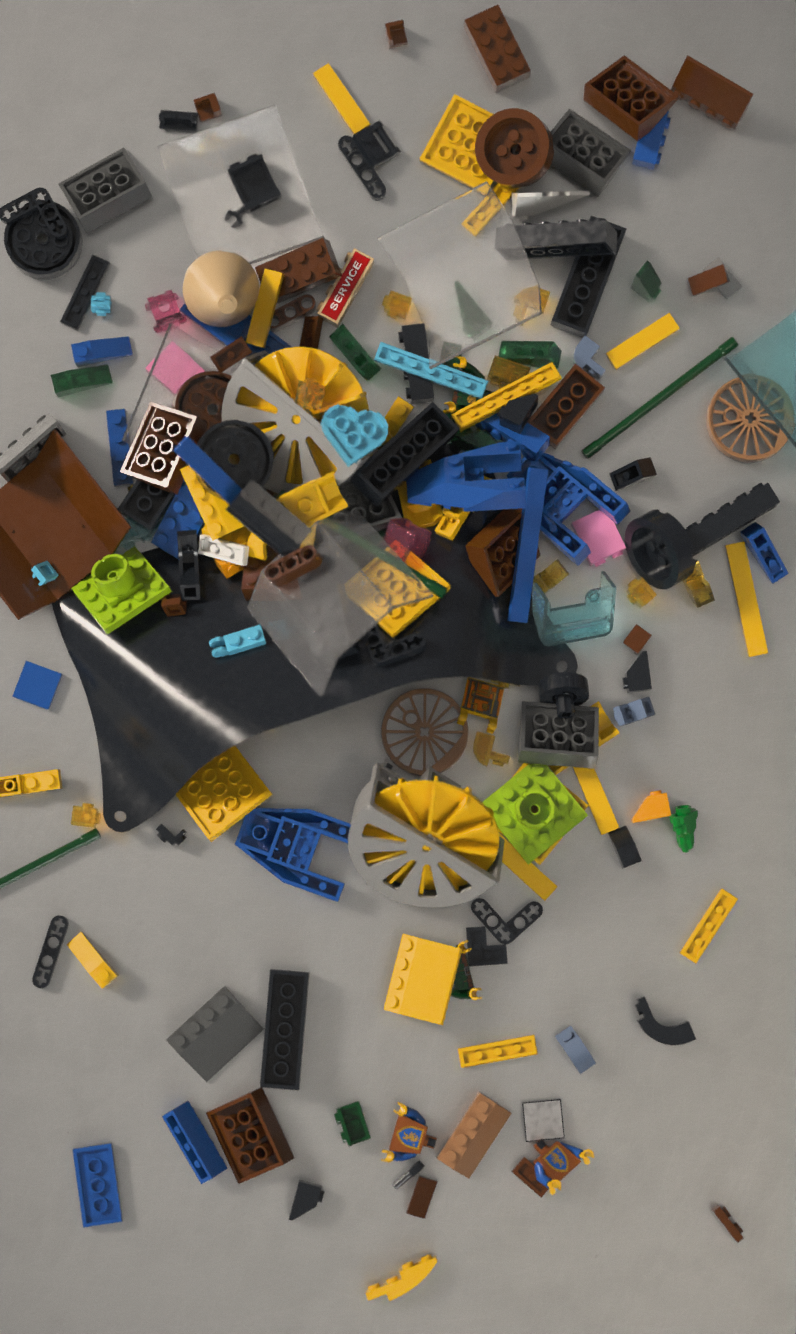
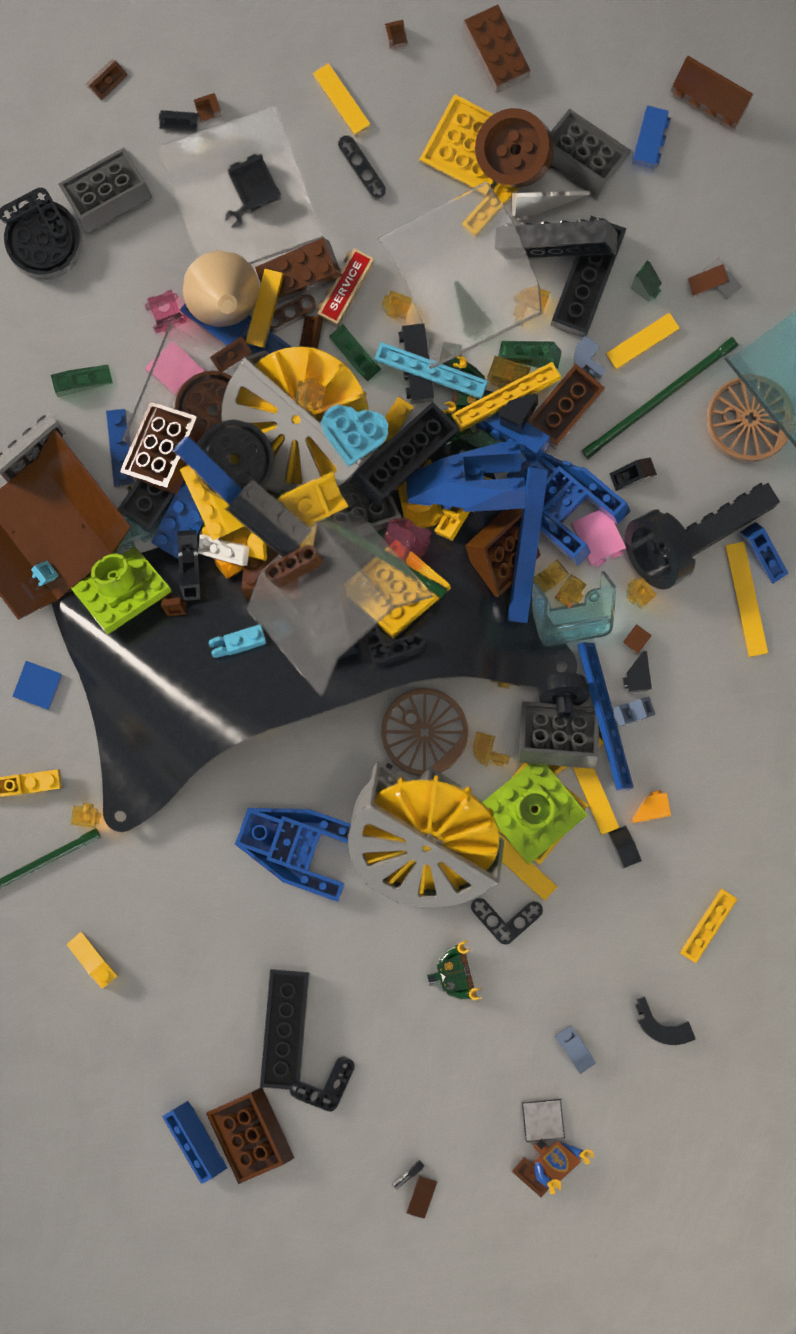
(53, 952): black beam -> none
(85, 289): black tile -> none
(97, 1185): blue plate -> none
(101, 303): medium azure gear -> none
(101, 350): blue slope -> none
(106, 79): none -> reddish brown slope
(165, 835): black bracket -> none
(215, 1034): dark grey slope -> none
(222, 793): yellow plate -> none
(306, 1198): black slope -> none
(328, 1092): none -> black beam
(353, 1123): dark green bracket -> none
(372, 148): black plate -> none
(408, 1135): torso -> none
(410, 1277): yellow slope -> none
(422, 979): yellow slope -> none
(473, 1135): medium nougat slope -> none
(480, 952): black plate -> none
(481, 700): flag -> none
(497, 1051): yellow tile -> none
(571, 591): none -> clear yellow brick
(605, 716): none -> blue tile
(629, 97): reddish brown slope -> none
(684, 825): green rock -> none
(698, 587): clear yellow brick -> none
(734, 1229): reddish brown plate -> none

